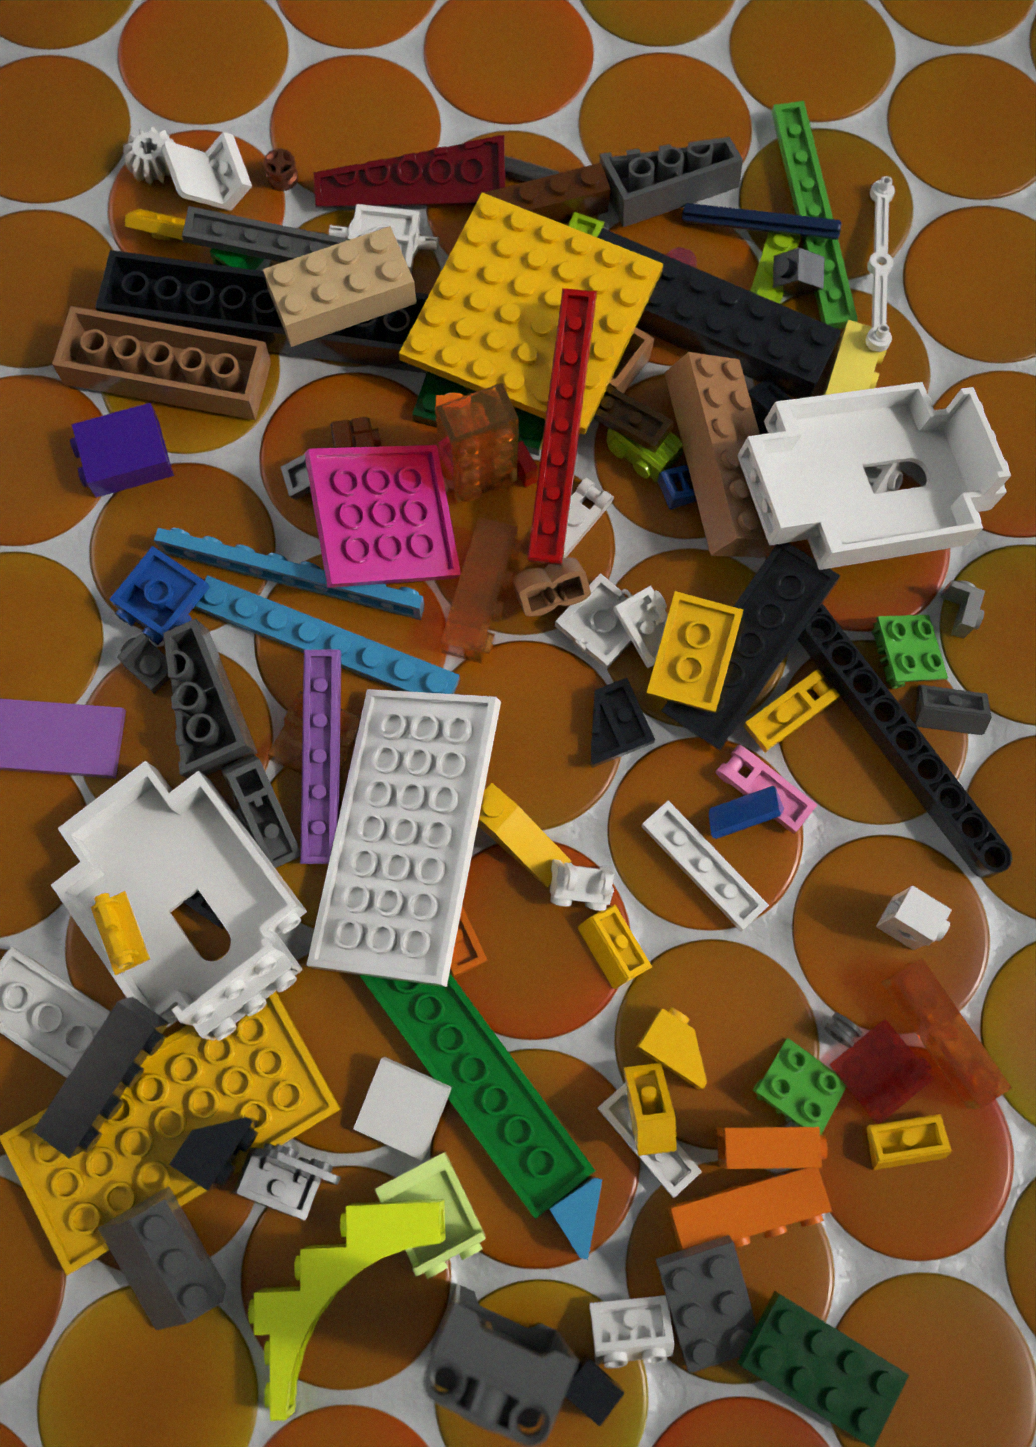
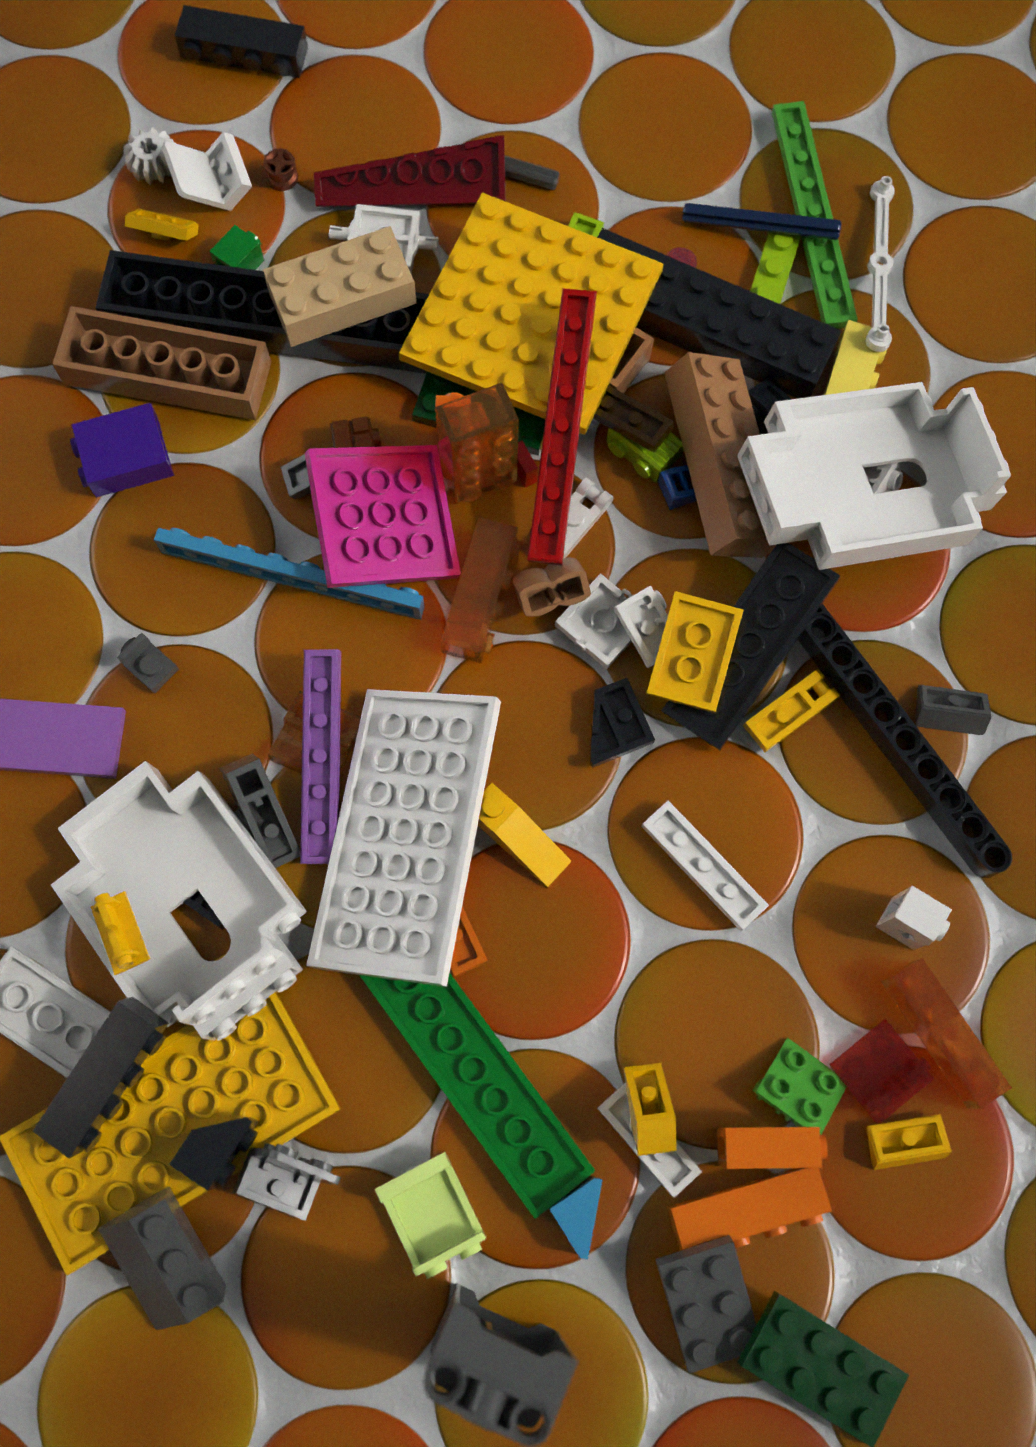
(158, 595): blue plate -> none
(205, 707): dark grey wedge -> none
(241, 41): none -> black brick
(252, 236): dark grey plate -> none
(293, 1312): neon yellow arch -> none
(309, 633): dark azure plate -> none
(402, 1108): white tile -> none
(561, 194): reddish brown brick -> none
(581, 884): white piece -> none
(593, 1390): black brick -> none
(614, 946): yellow slope -> none
(631, 1331): white bracket -> none
(670, 178): dark grey wedge -> none
(675, 1046): yellow slope -> none
(745, 812): blue slope -> none
(795, 803): bright pink plate -> none
(798, 272): black brick -> none
(843, 1030): dark grey bush -> none
(909, 649): bright green hinge -> none
(969, 613): light grey bracket -> none

